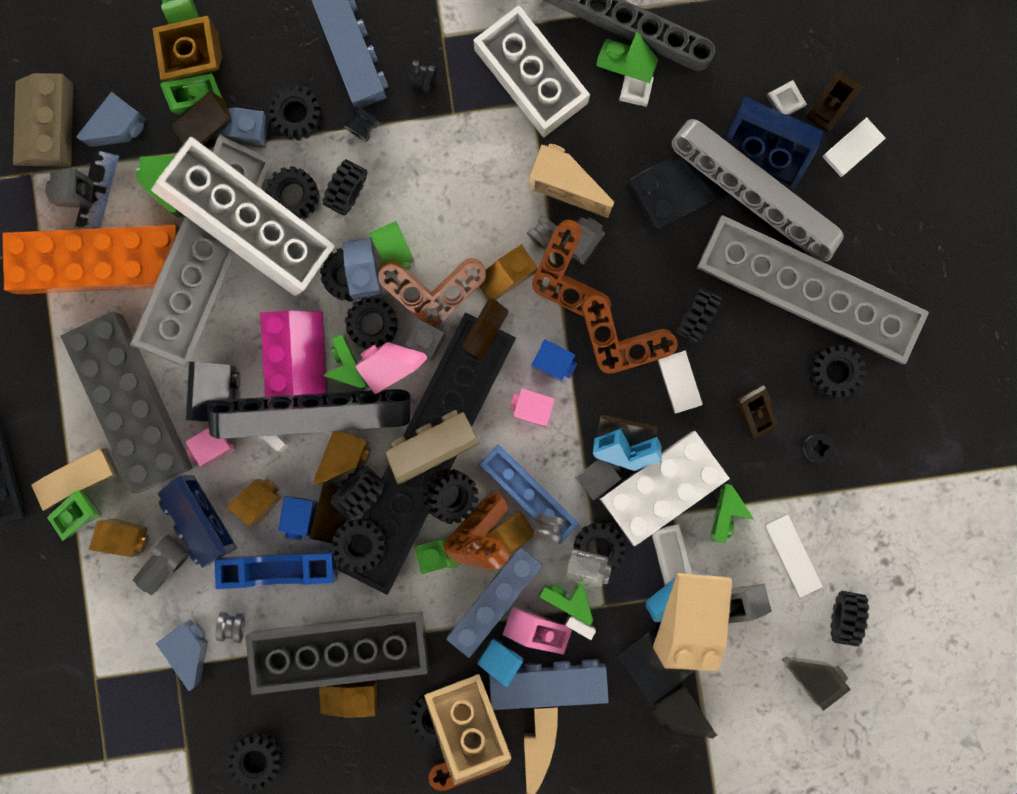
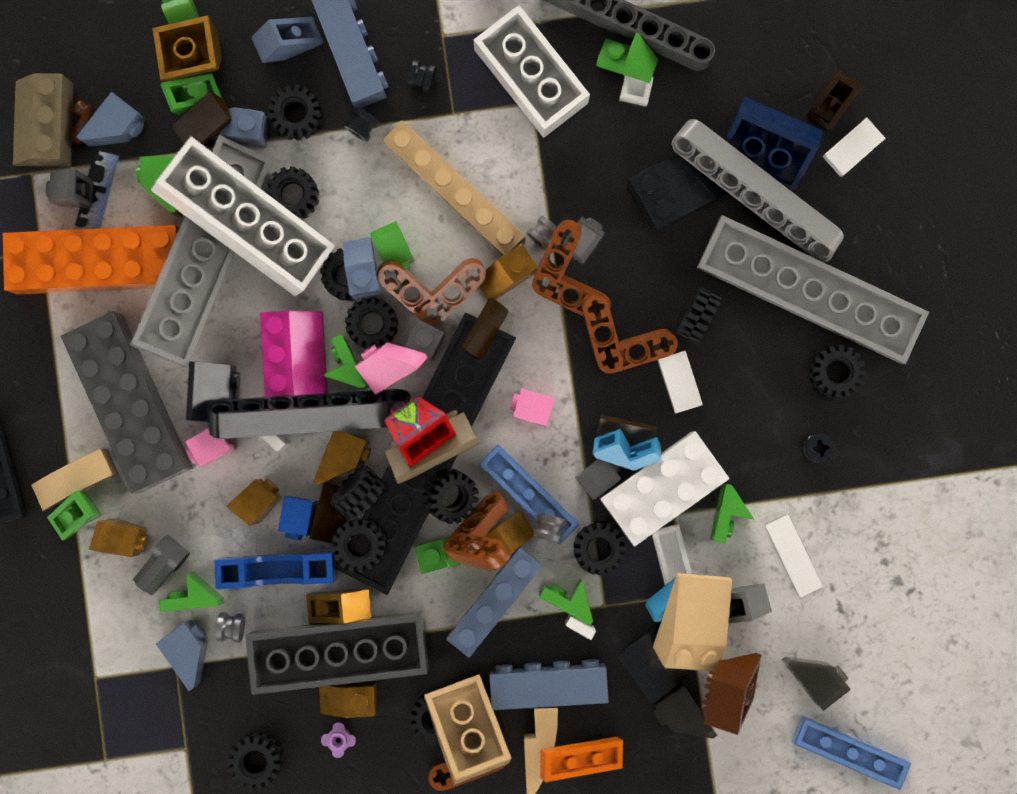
(85, 112): none -> reddish brown arm
(196, 520): dark blue slope -> none
(199, 596): none -> bright green slope
(286, 38): none -> sand blue slope
(339, 606): none -> pearl gold slope
(341, 732): none -> lavender plate
(344, 187): black tyre -> none
(418, 428): none -> red torso
(453, 188): none -> tan plate
(500, 661): dark azure slope -> none
(537, 631): bright pink slope -> none
(554, 361): blue brick -> none
(564, 179): tan slope -> none
(581, 759): none -> orange plate
(587, 569): clear brick -> none
(731, 692): none -> reddish brown slope
(756, 411): dark brown slope -> none
(787, 99): white tile -> none
(849, 618): black tyre -> none
(851, 752): none -> medium blue tile

